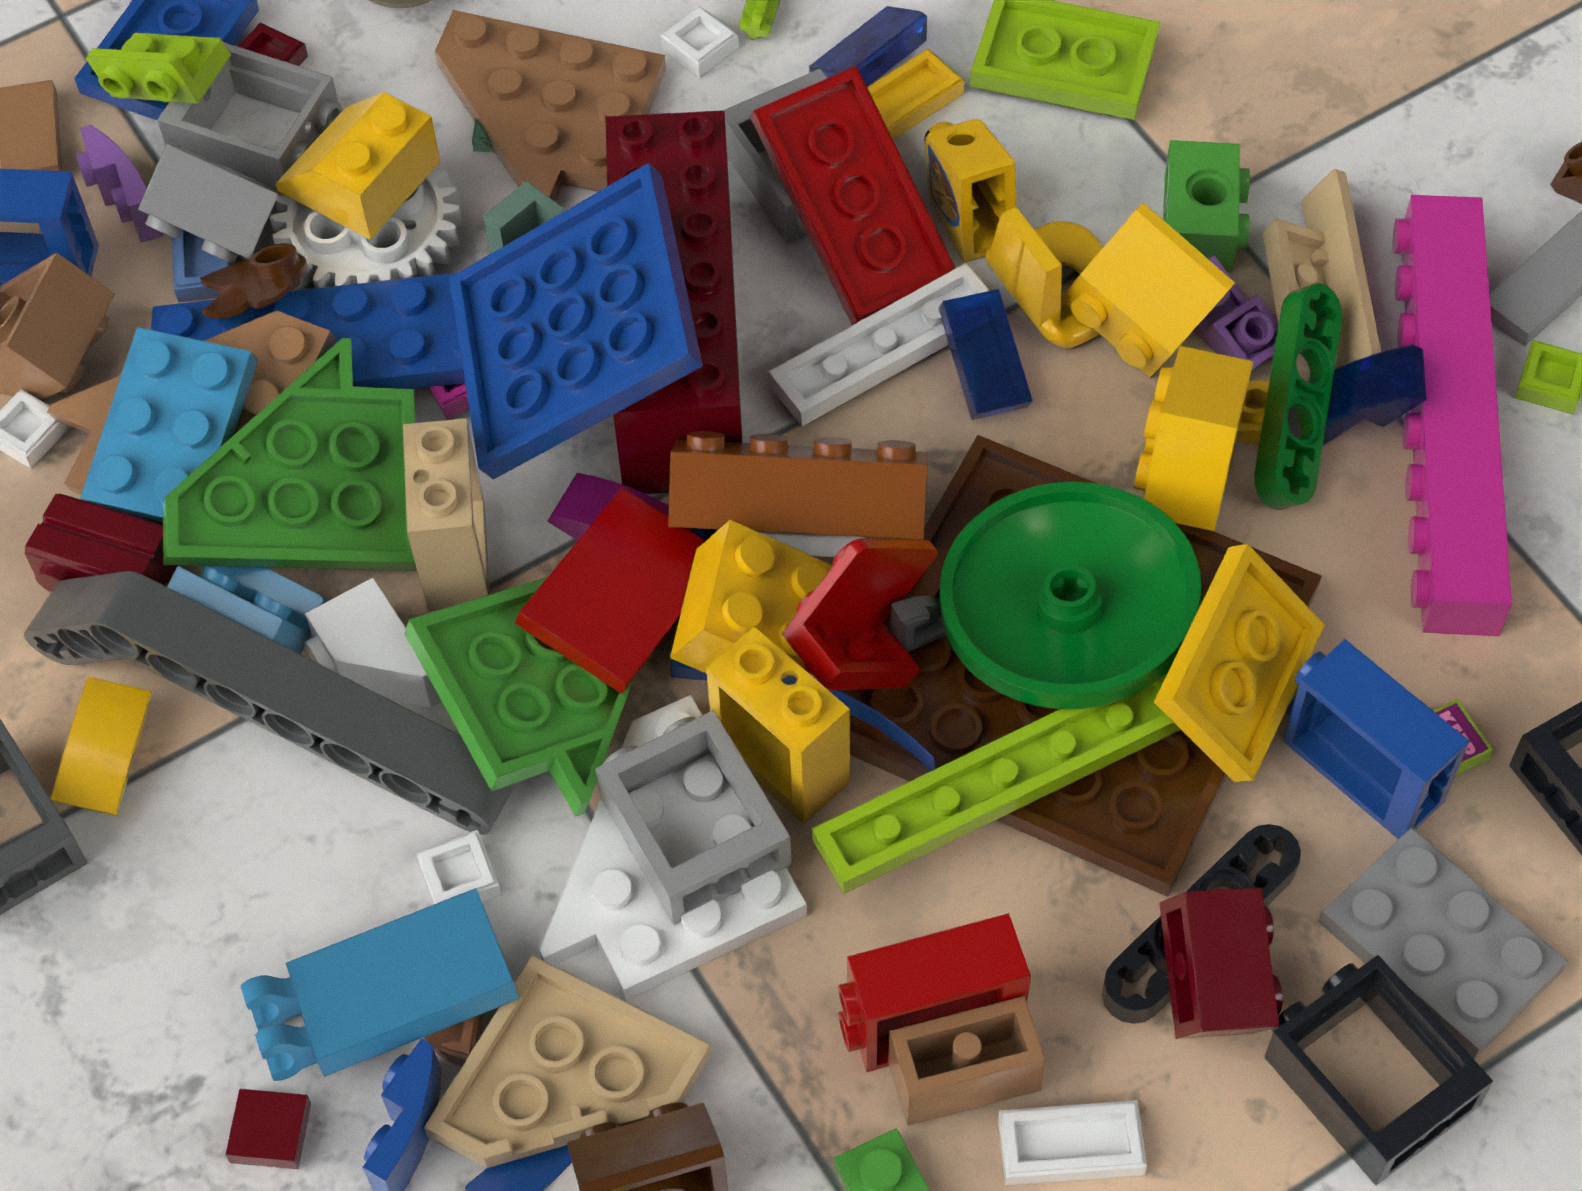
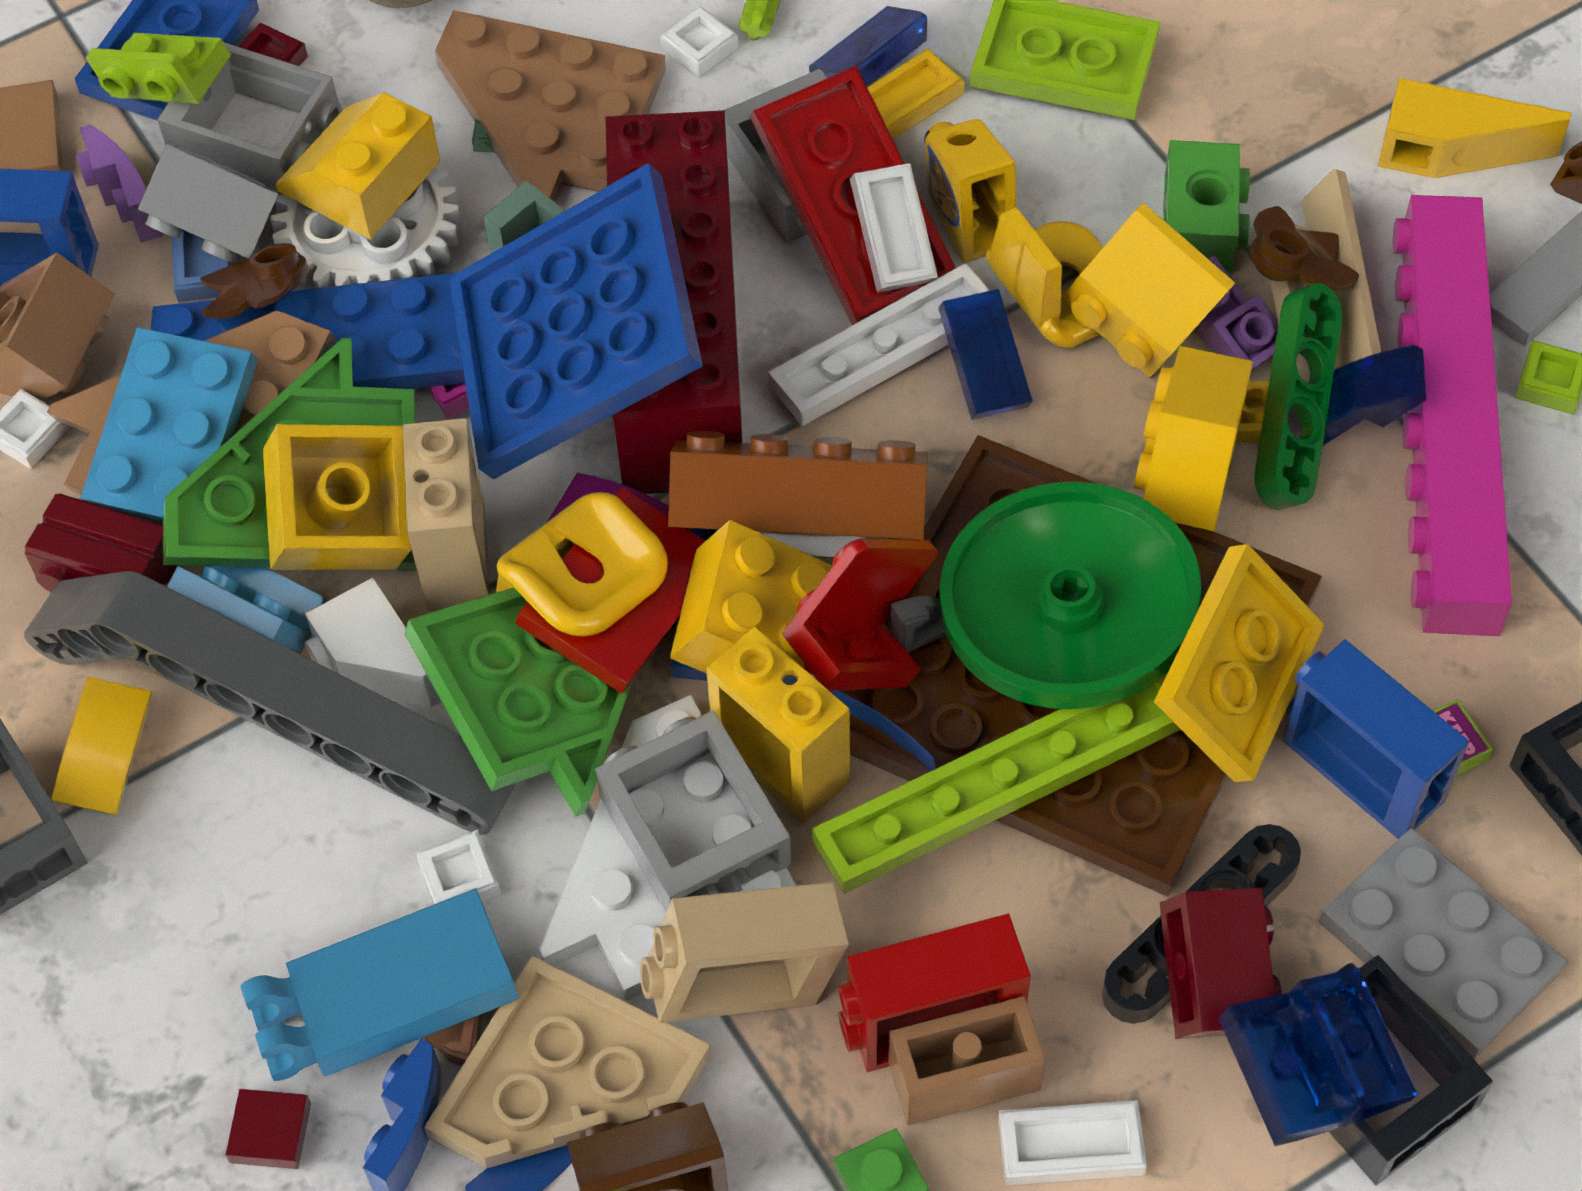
(336, 497): none -> yellow brick
(611, 532): none -> yellow piece
(744, 952): none -> tan window
(893, 227): none -> white tile
(1293, 254): none -> reddish brown plate
(1317, 1056): none -> clear blue slope
(1457, 131): none -> yellow slope

